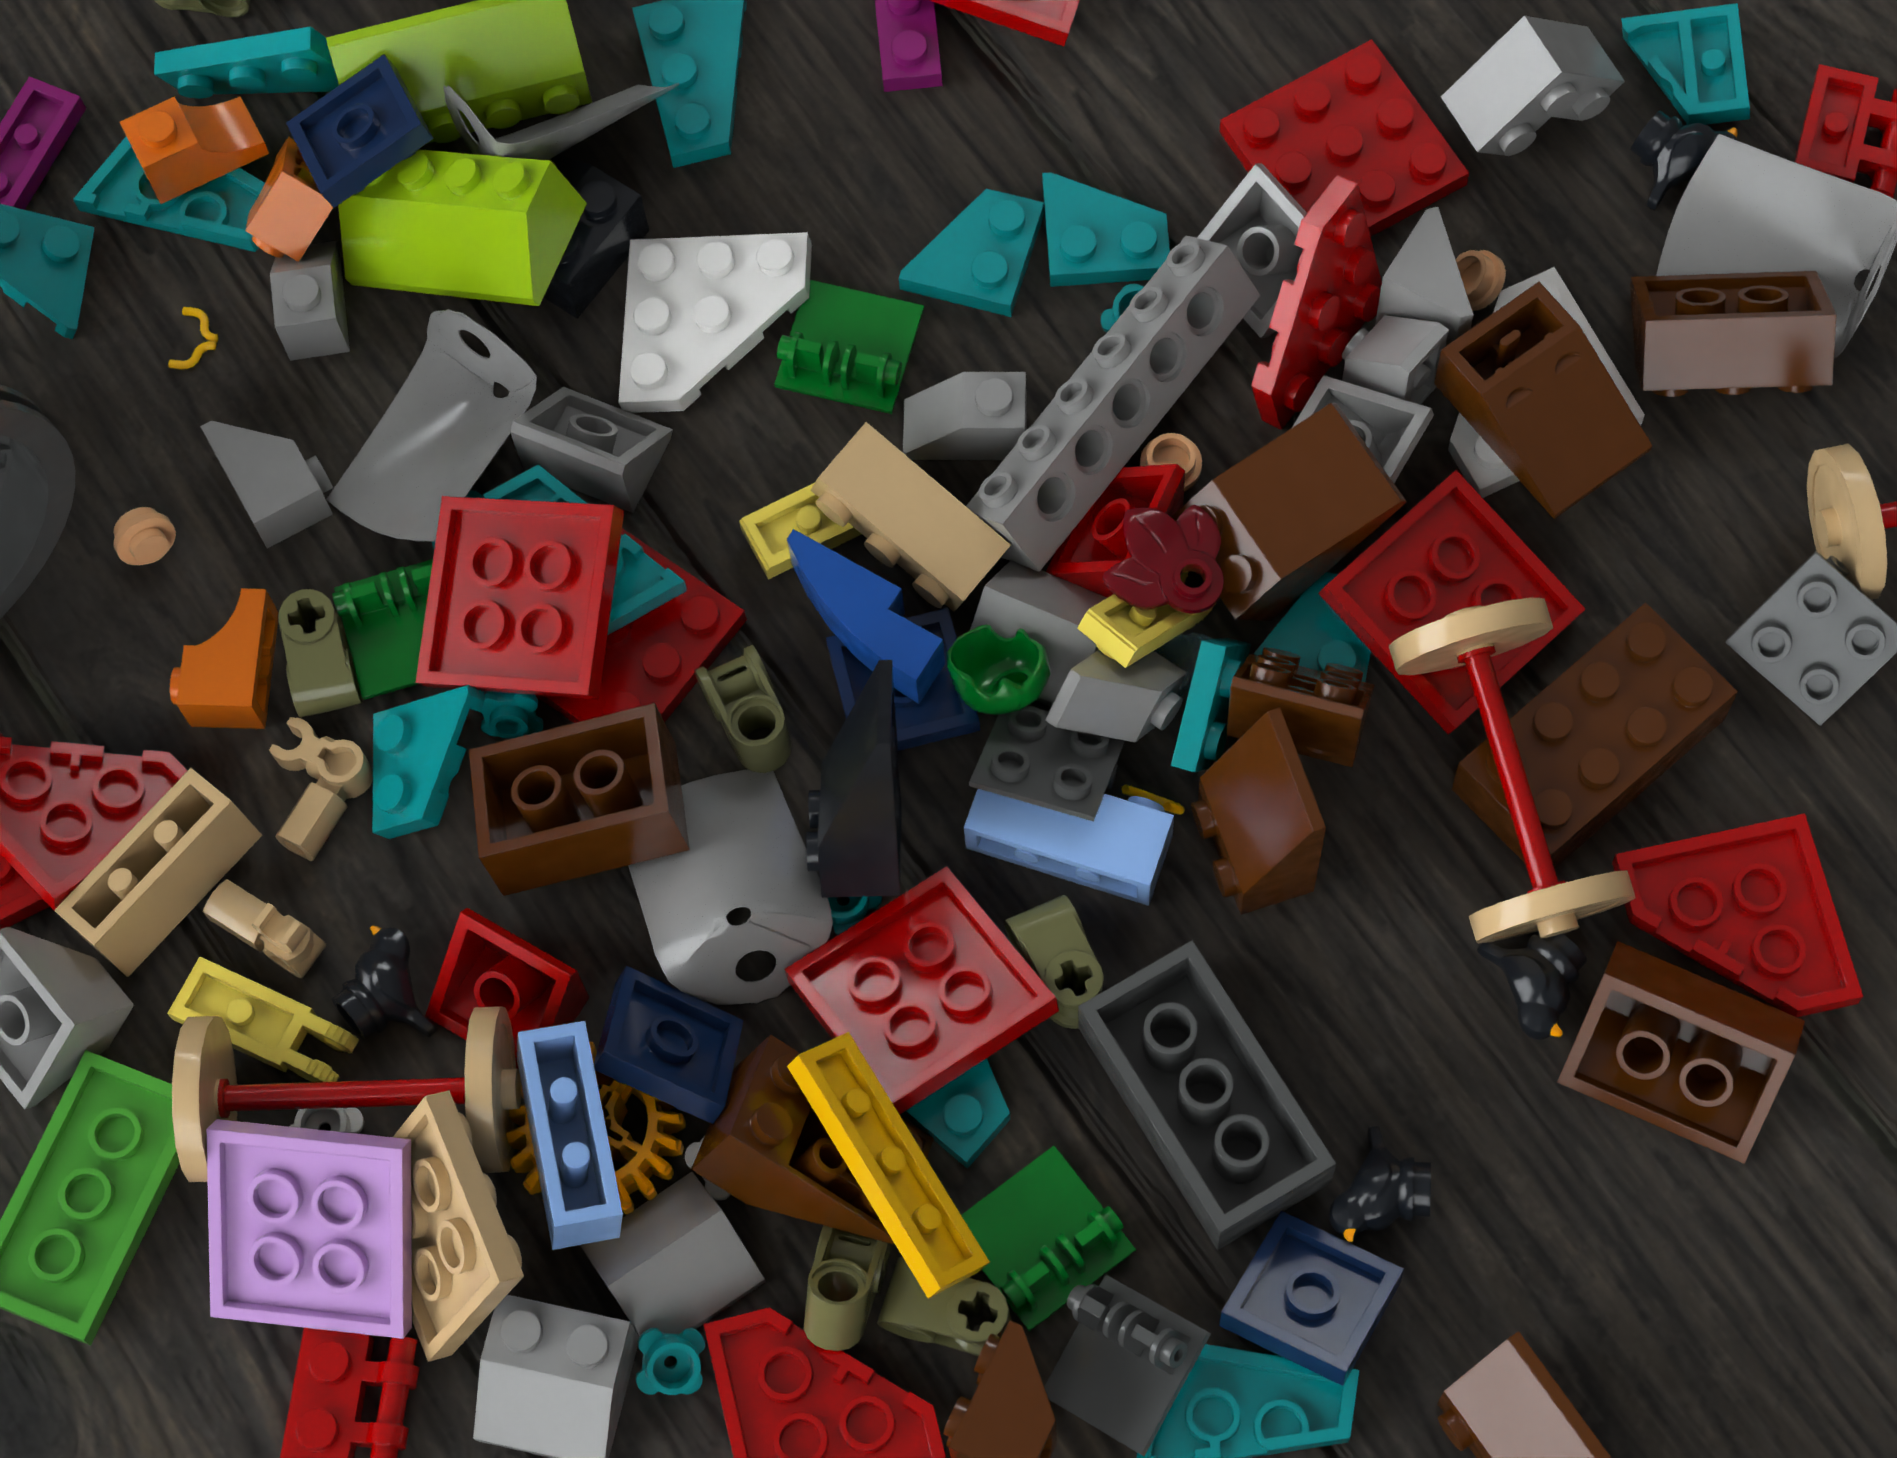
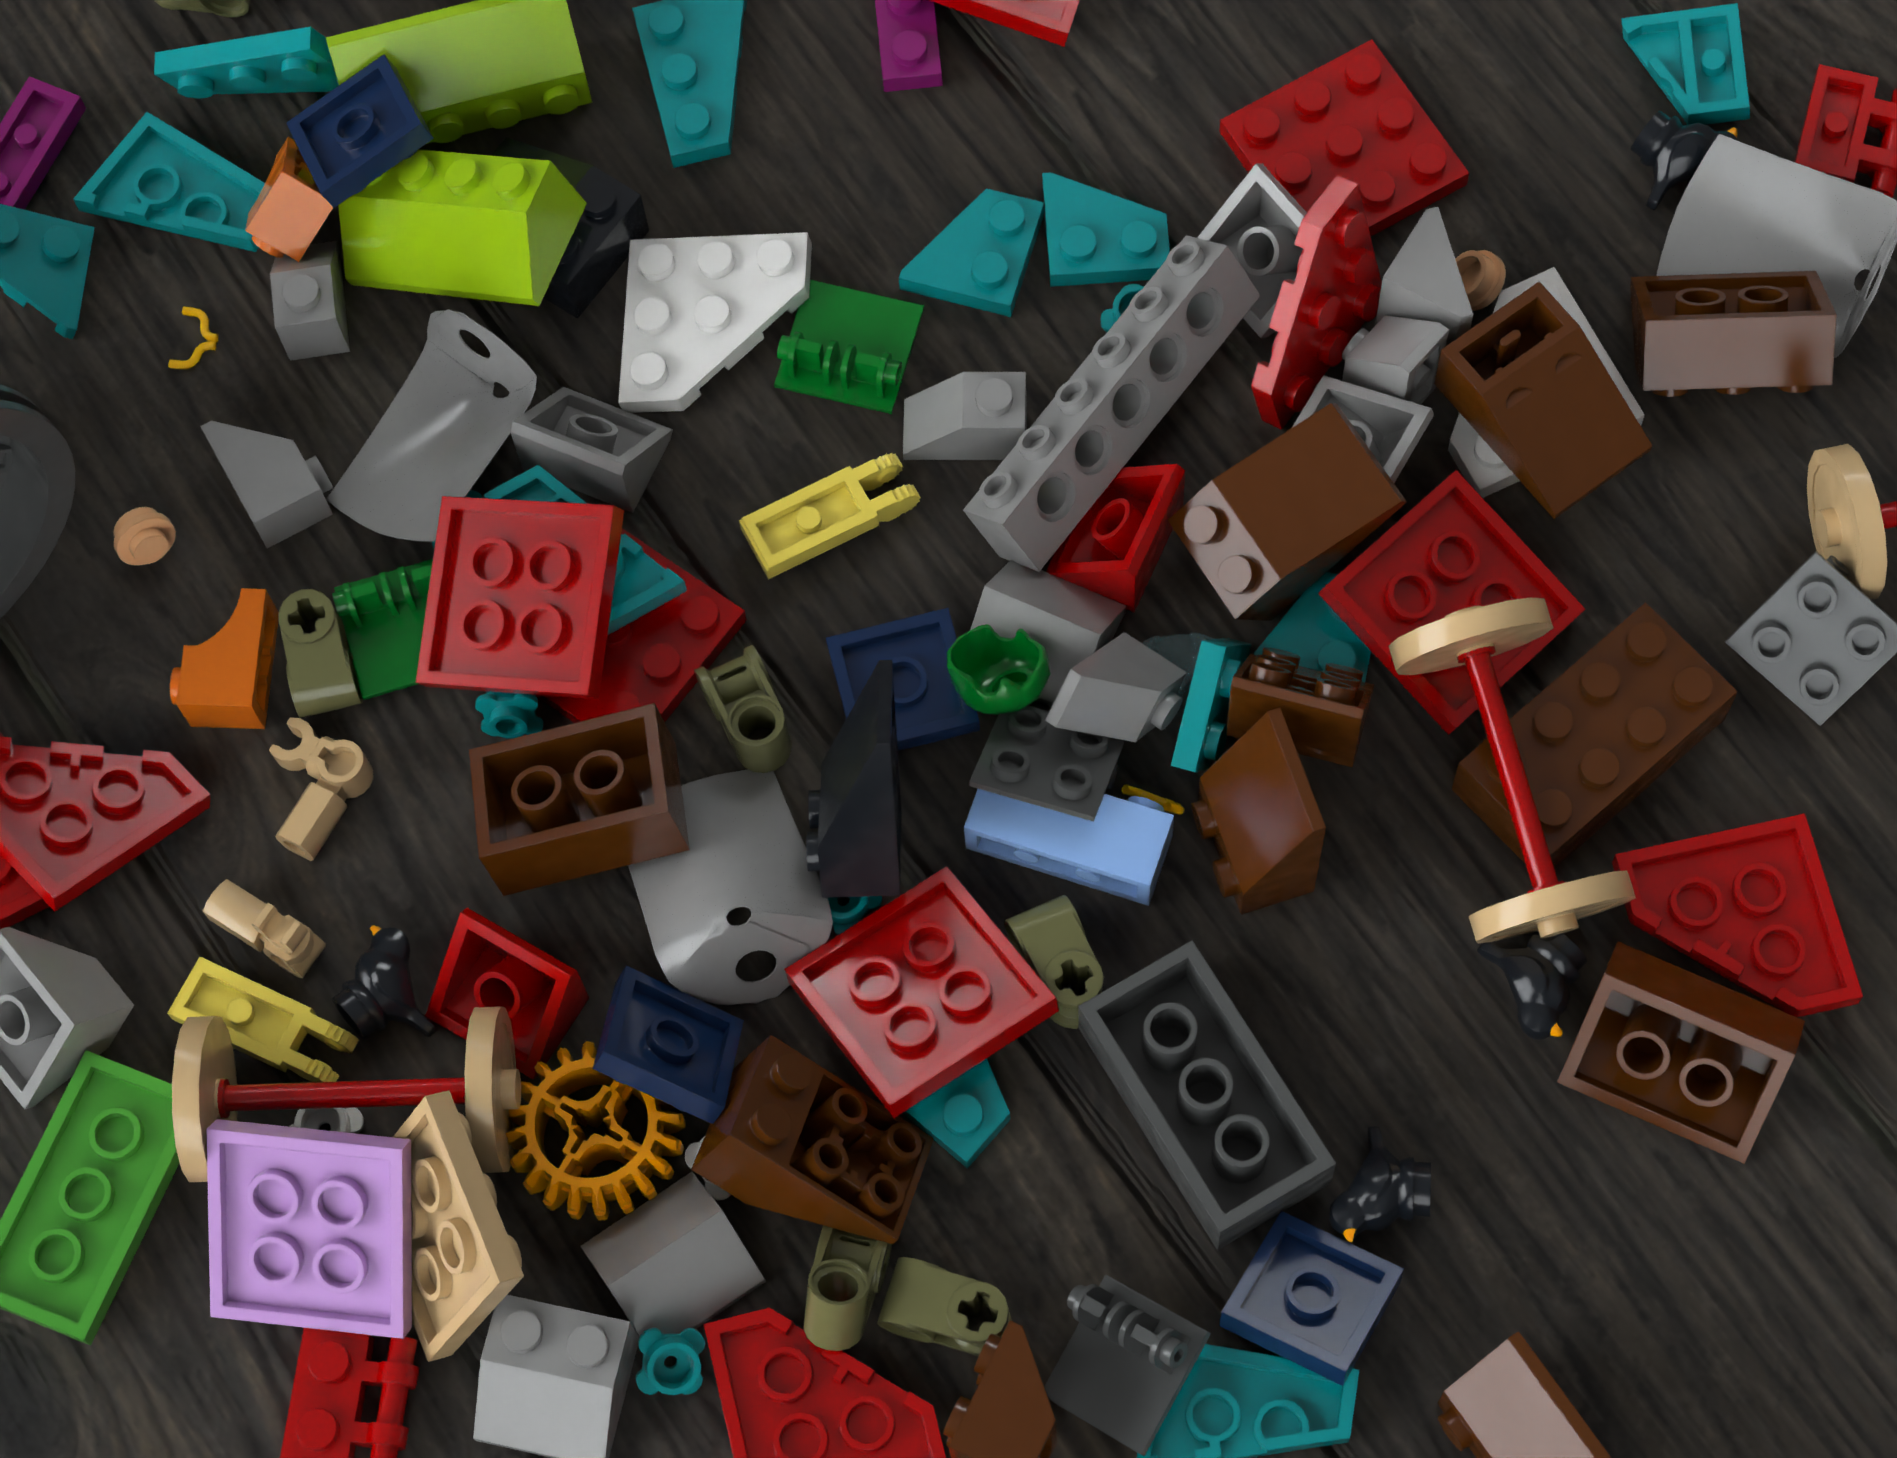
(159, 872): tan brick -> none
(192, 144): orange arch -> none
(418, 759): teal wing -> none
(553, 135): light grey piece -> none
(569, 1135): light blue brick -> none
(867, 615): blue slope -> none
(888, 1164): yellow plate -> none
(908, 518): tan brick -> none
(1045, 1237): green hinge -> none
(1132, 632): light yellow hinge -> none
(1161, 554): dark red plate -> none
(1174, 449): light nougat plate -> none
(1526, 79): light grey brick -> none

